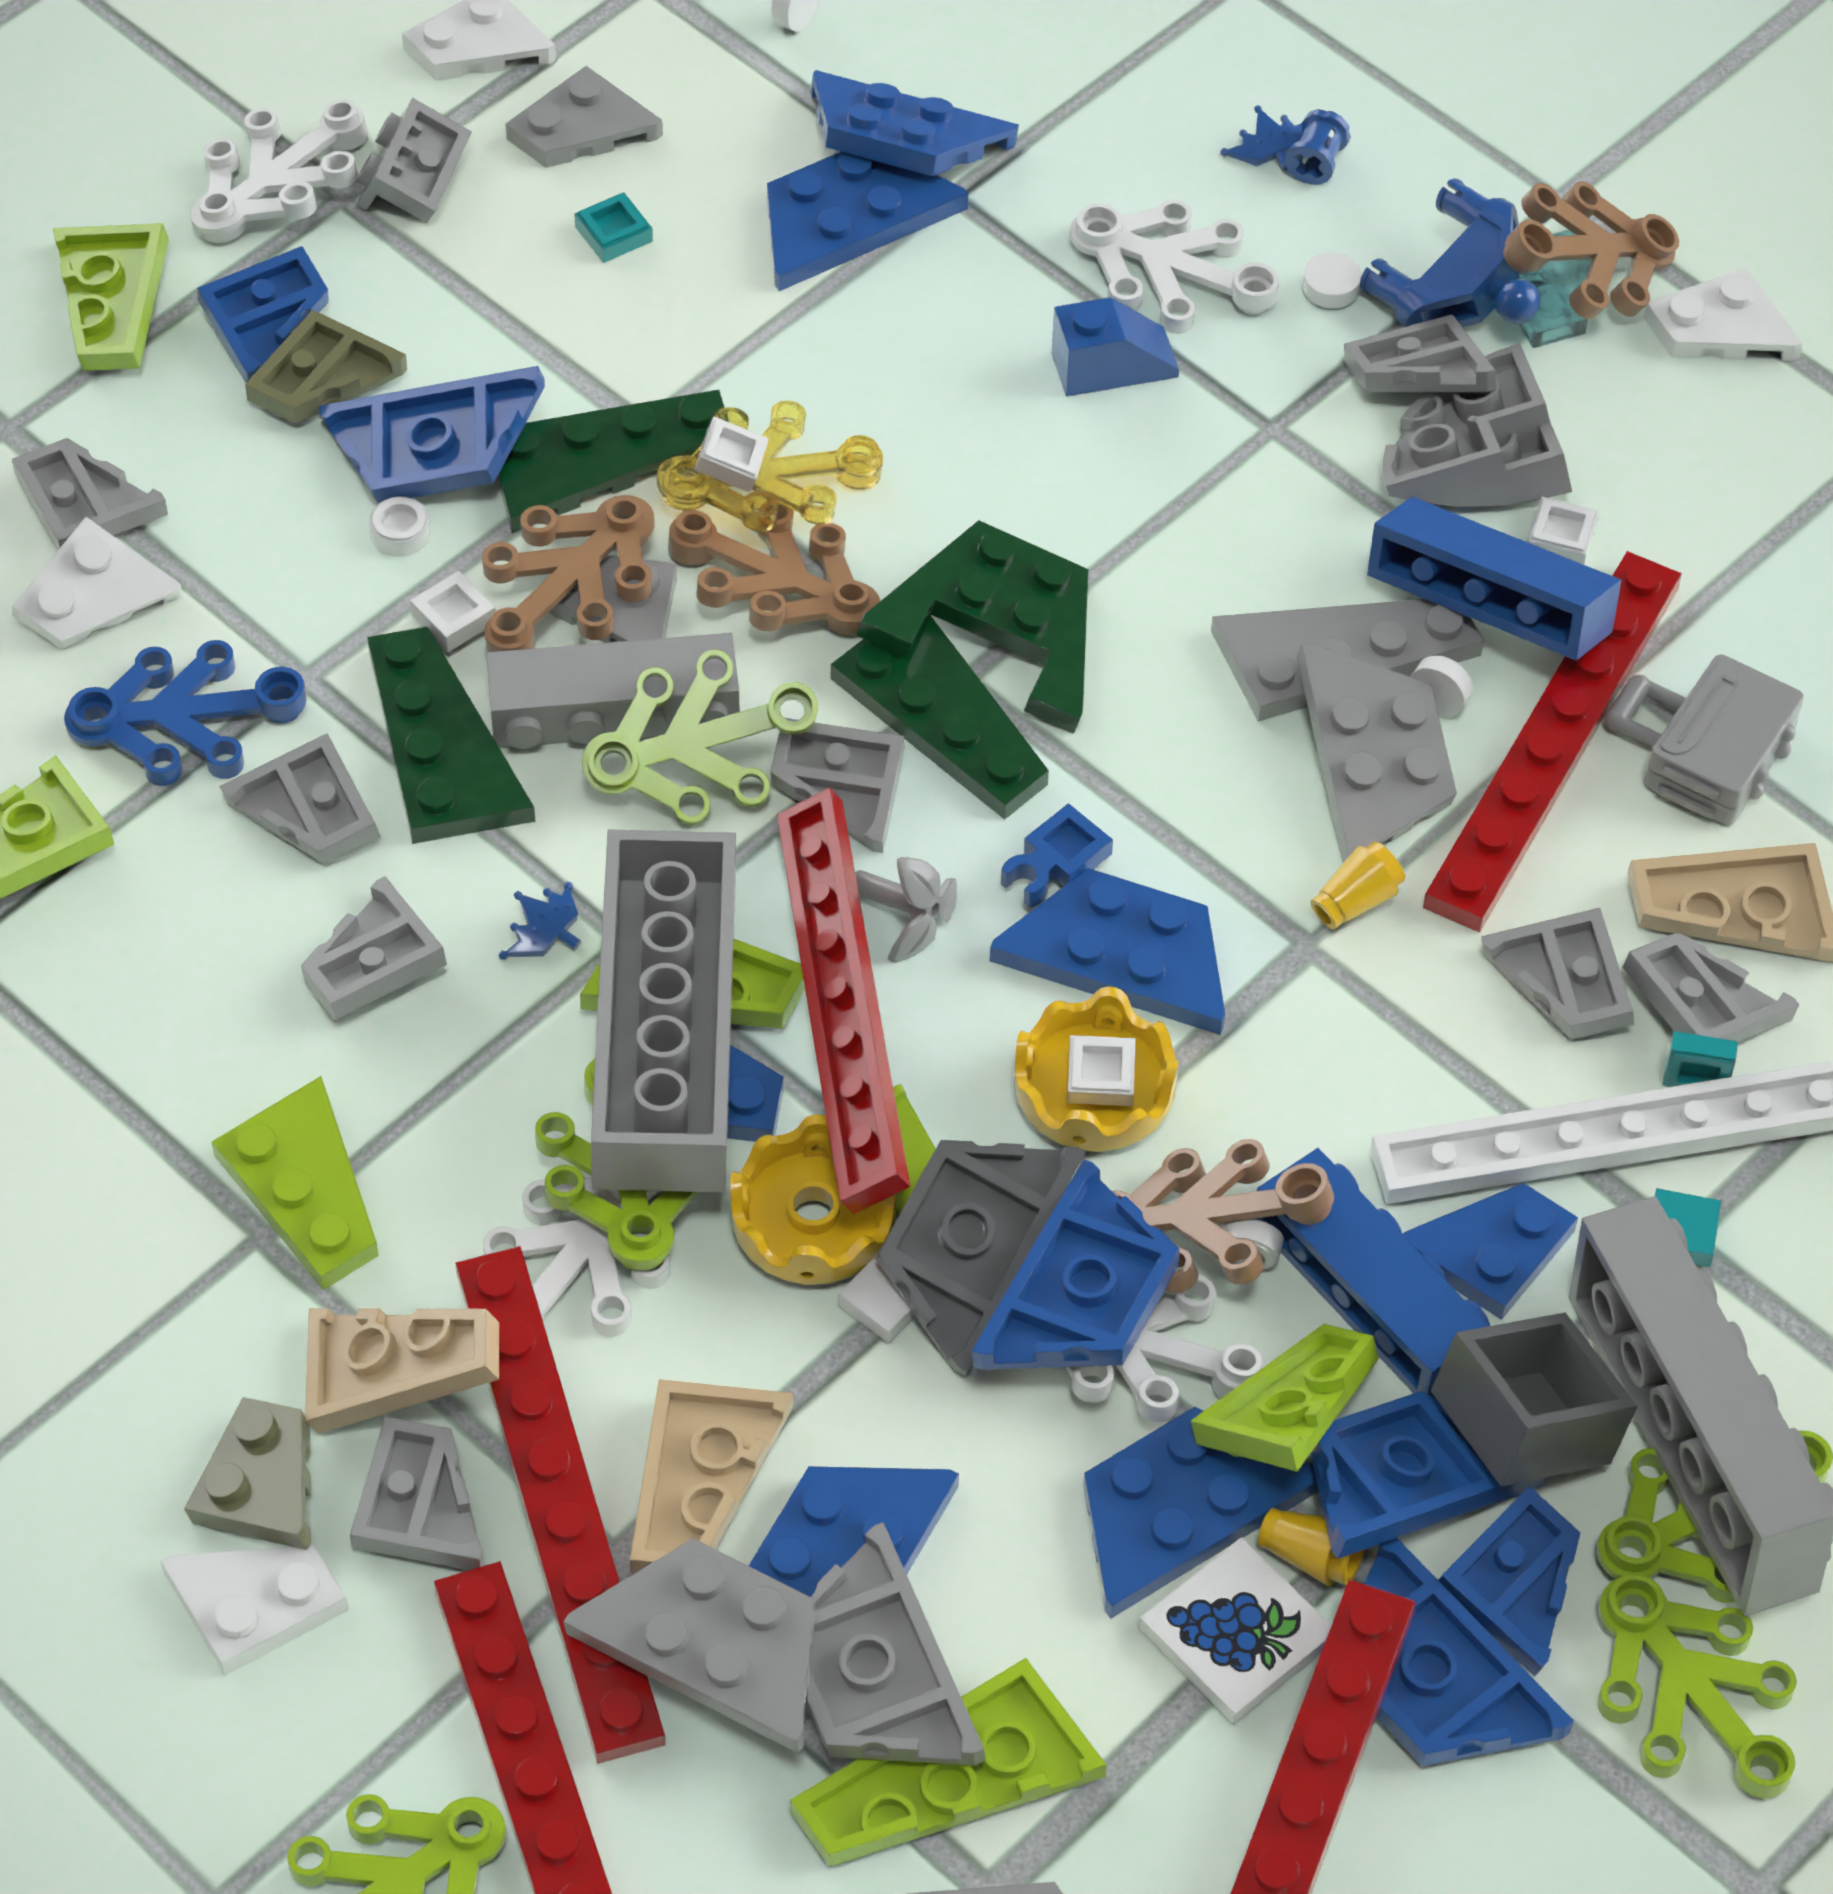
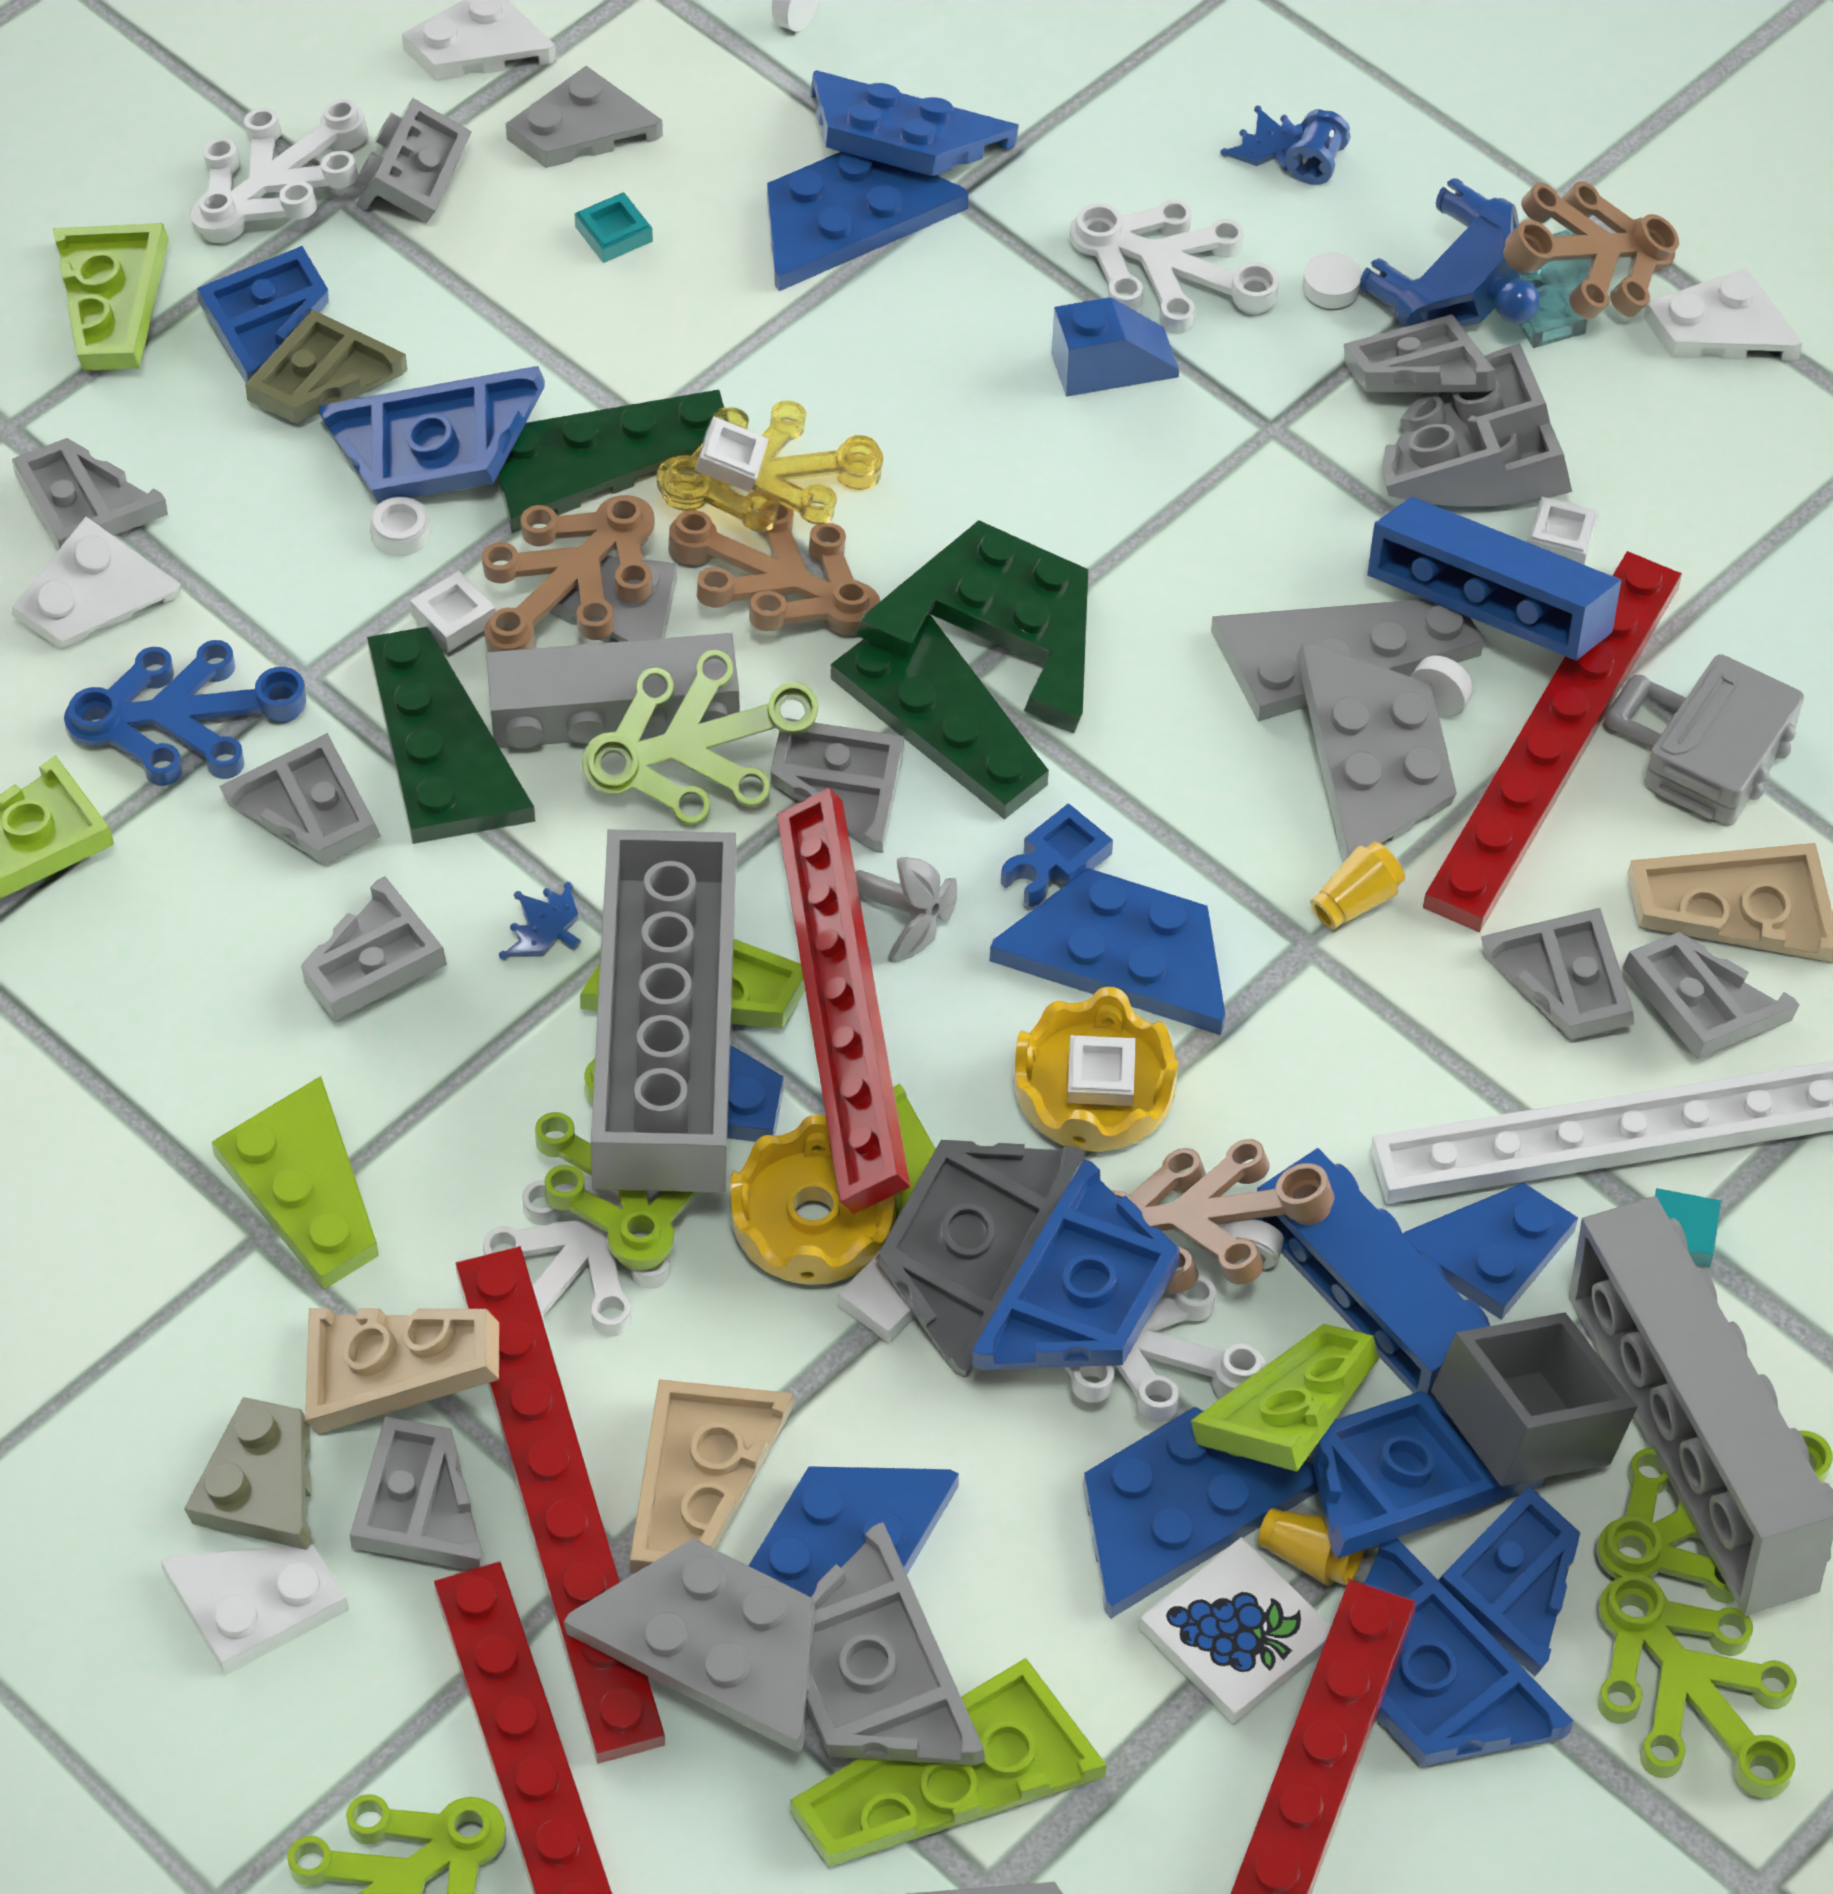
(1698, 1059): teal tile -> none

